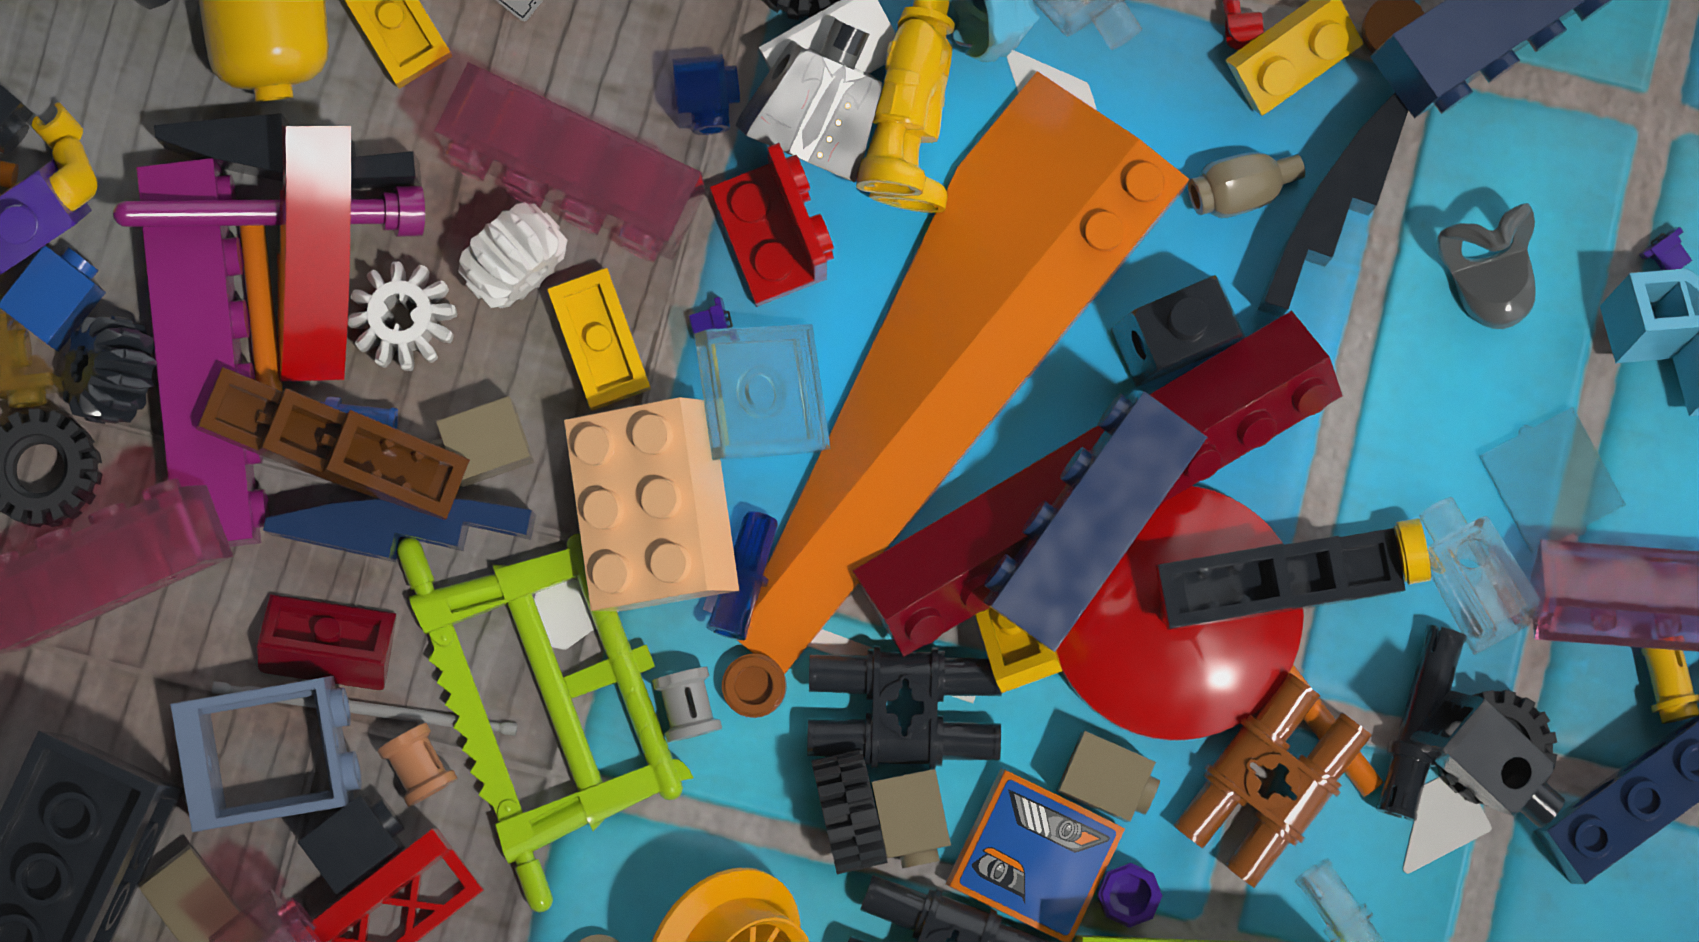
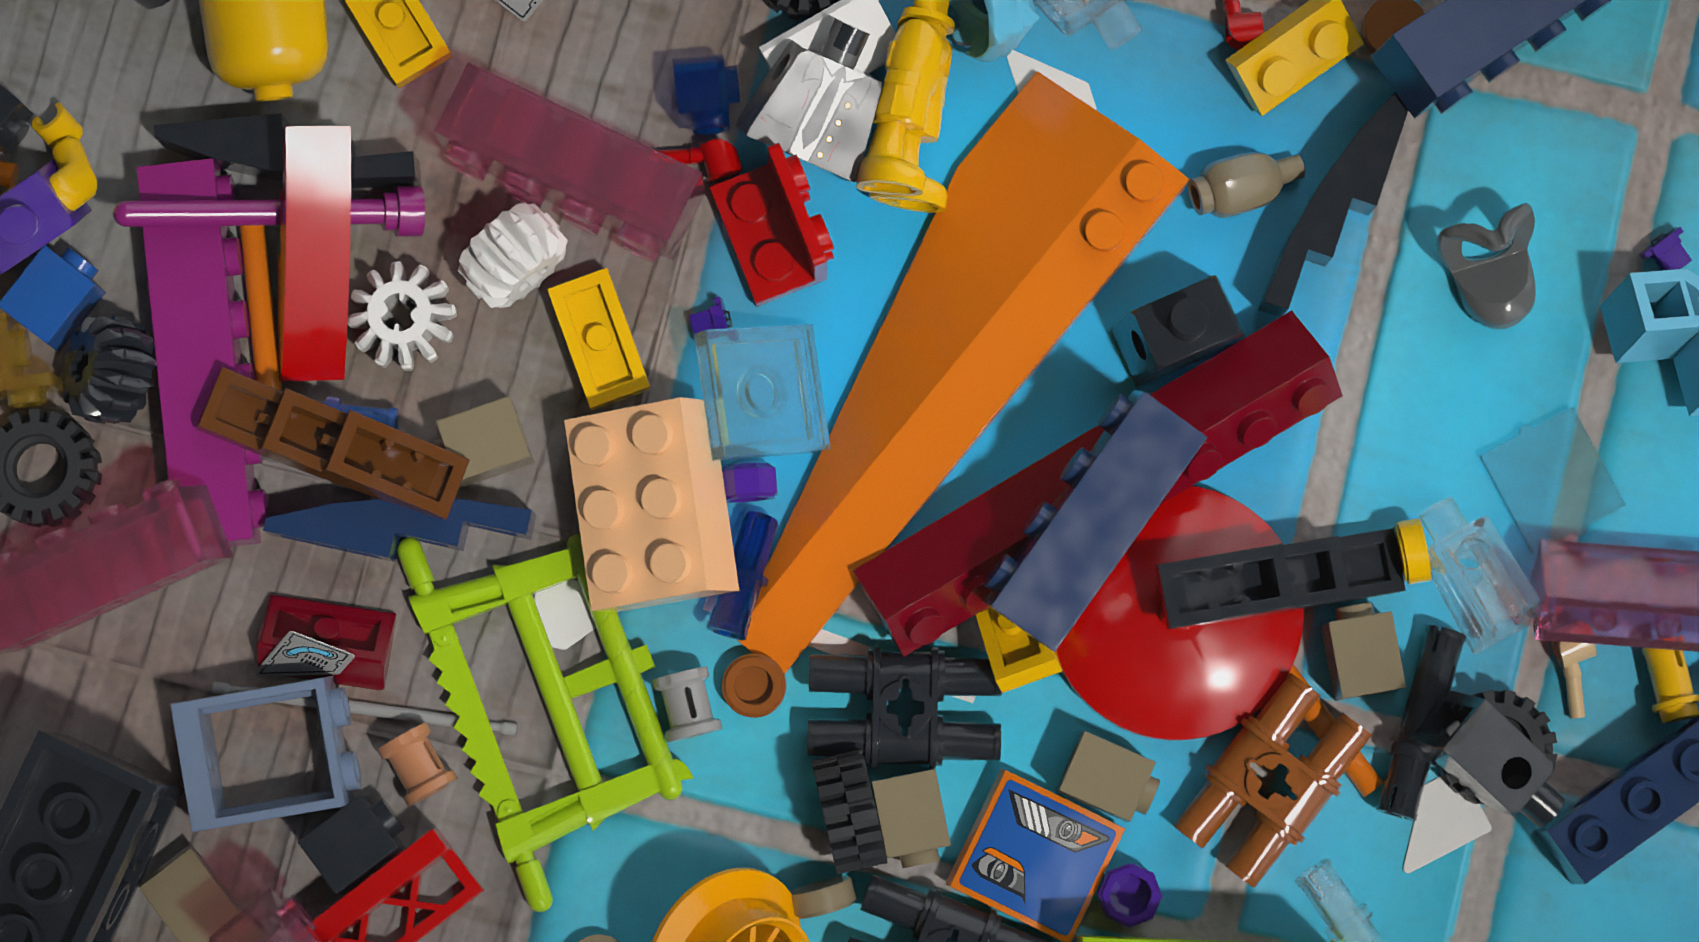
(303, 656): none -> light grey sticker
(717, 154): none -> red hand
(749, 481): none -> dark purple tile
(823, 897): none -> dark tan tile
(1362, 652): none -> dark tan brick
(1568, 656): none -> tan hand

